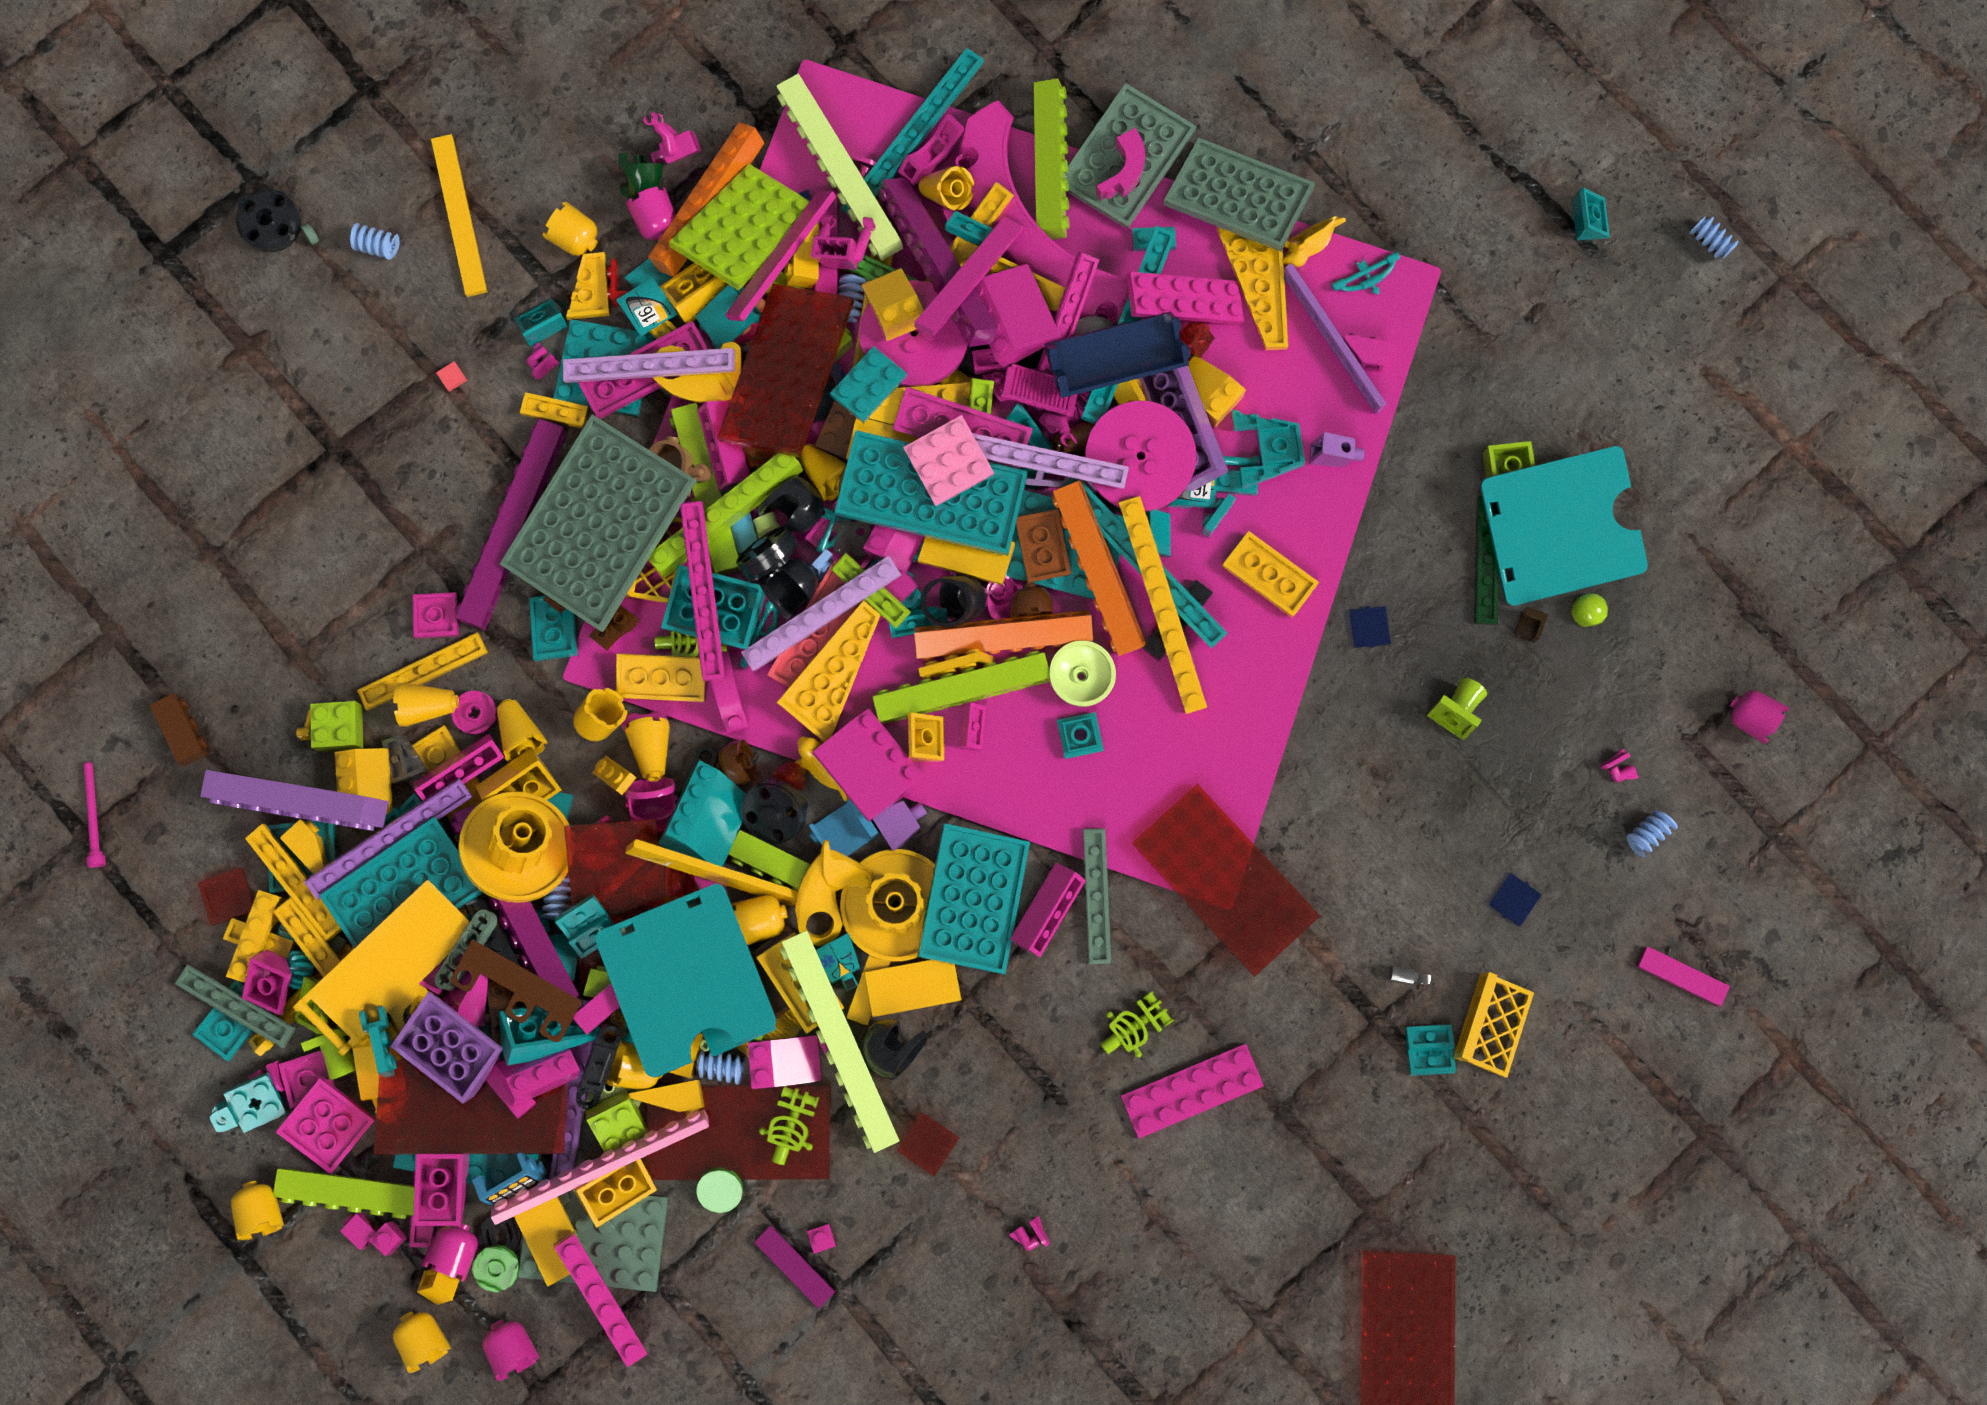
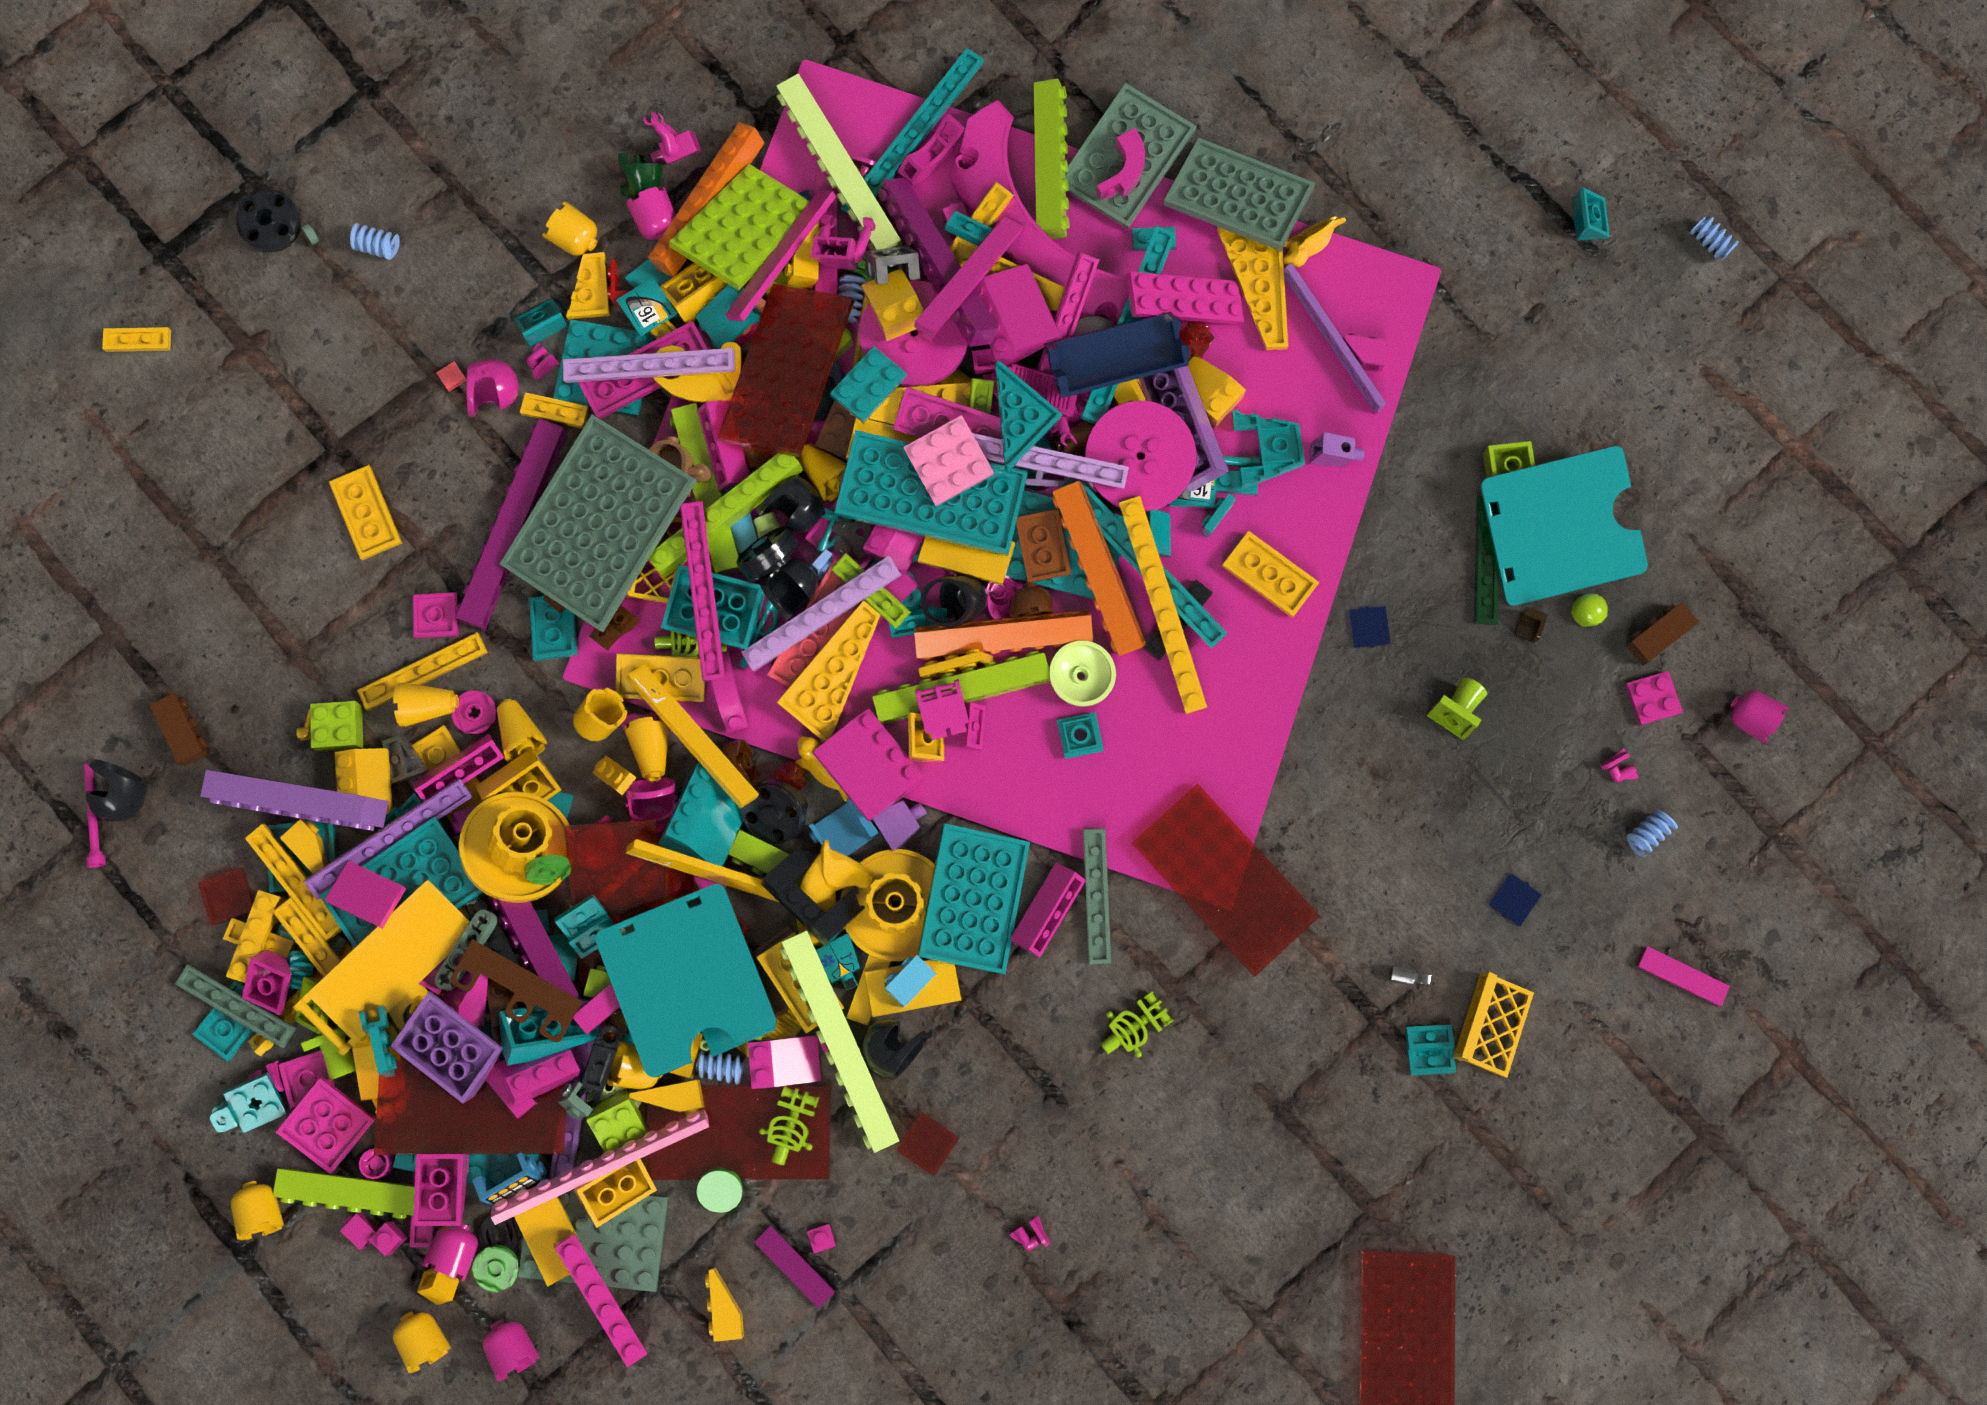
(125, 793): none -> black piece
(136, 339): none -> yellow plate
(365, 512): none -> yellow tile
(365, 894): none -> dark pink tile
(376, 1166): none -> dark pink wheel
(459, 215): yellow tile -> none
(490, 382): none -> dark pink piece
(547, 869): none -> bright green tile
(557, 900): light blue piece -> none
(572, 1103): none -> sand green bracket
(692, 736): none -> yellow tile
(726, 1314): none -> yellow slope
(760, 918): yellow cylinder -> none
(782, 886): none -> black wedge
(902, 256): none -> flat silver panel
(909, 980): none -> medium azure brick
(943, 710): none -> dark pink plate
(948, 187): yellow cone -> none
(1023, 415): none -> teal tile
(1192, 1091): dark pink plate -> none
(1364, 270): teal piece -> none
(1653, 698): none -> dark pink plate
(1661, 632): none -> reddish brown brick

